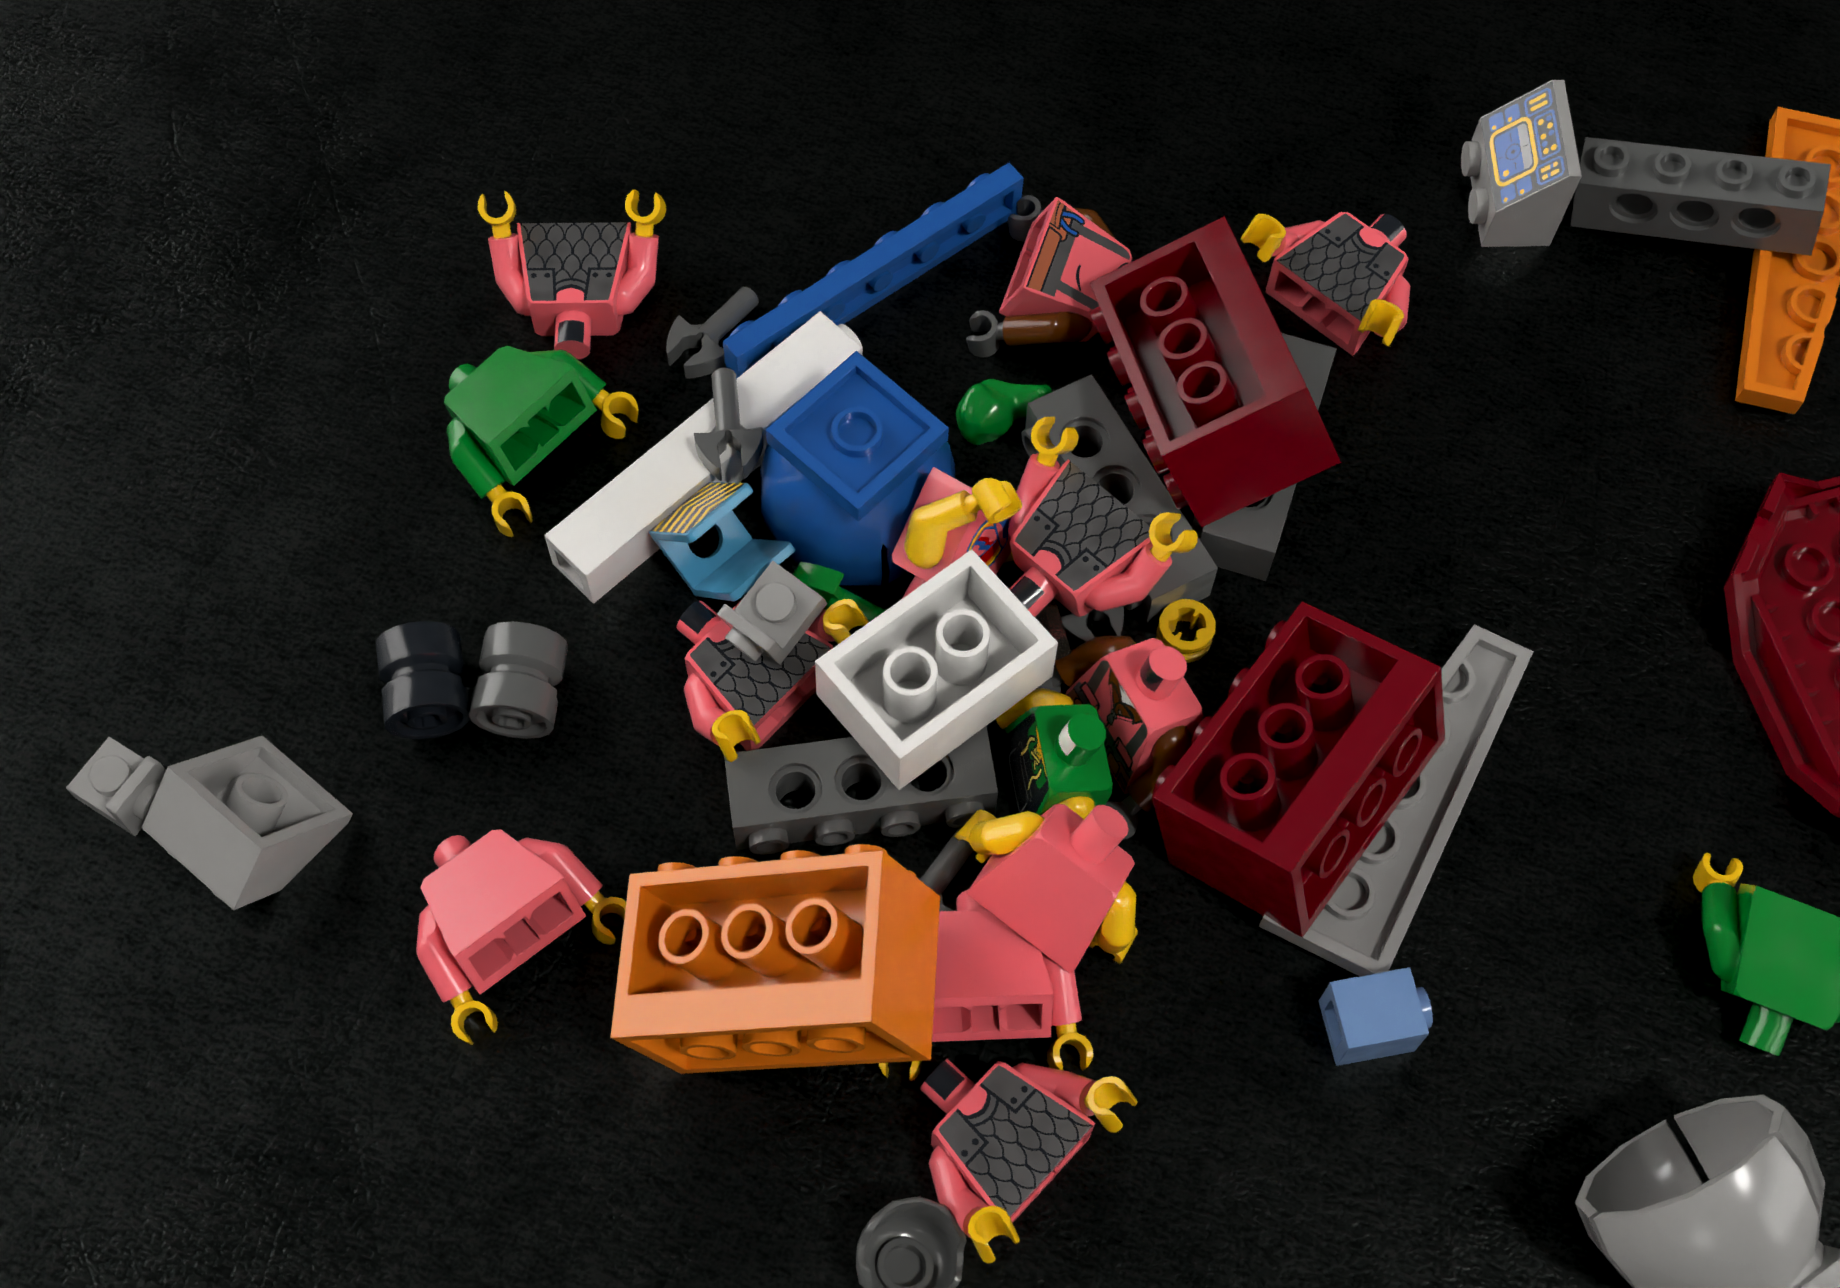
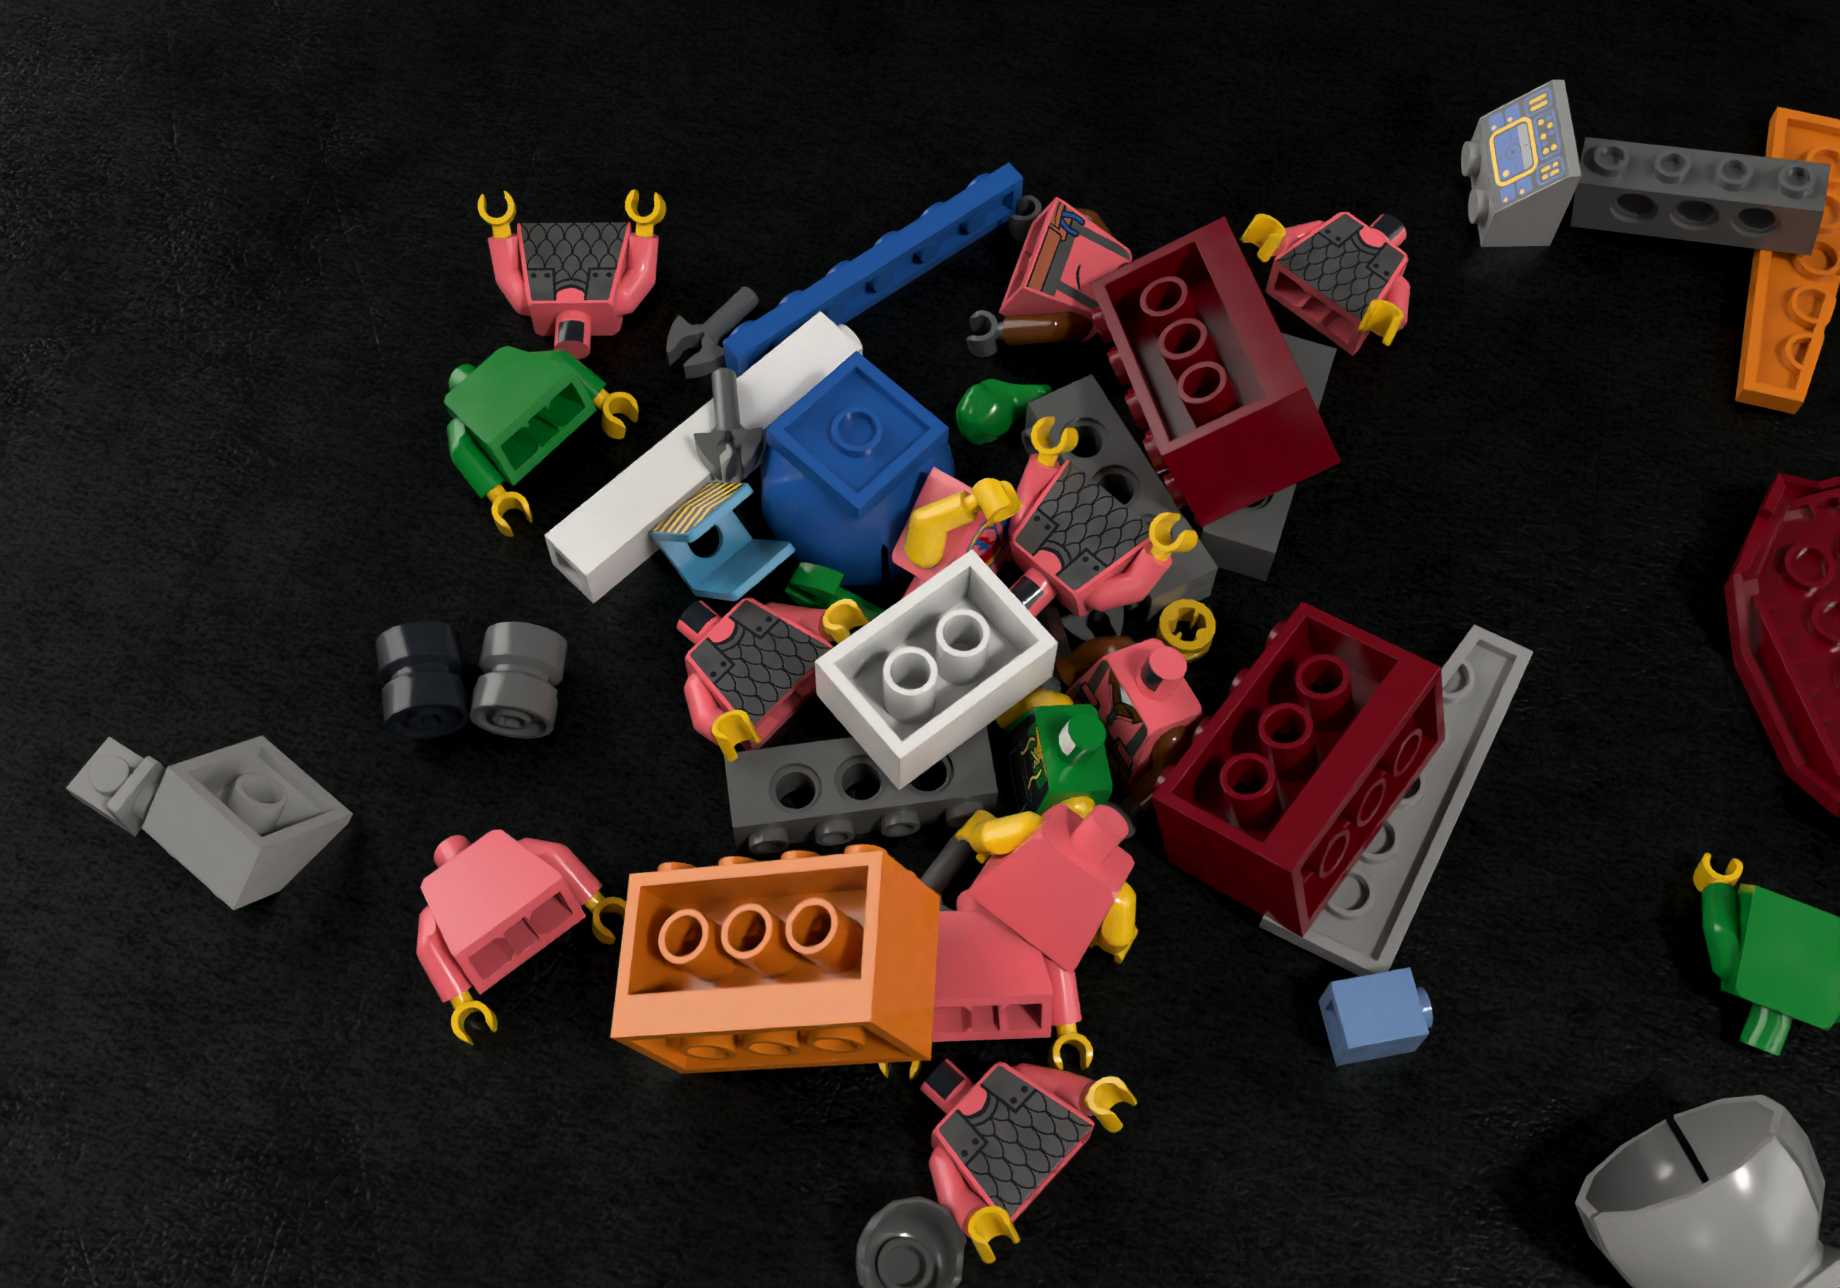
(772, 615): light grey bracket -> none

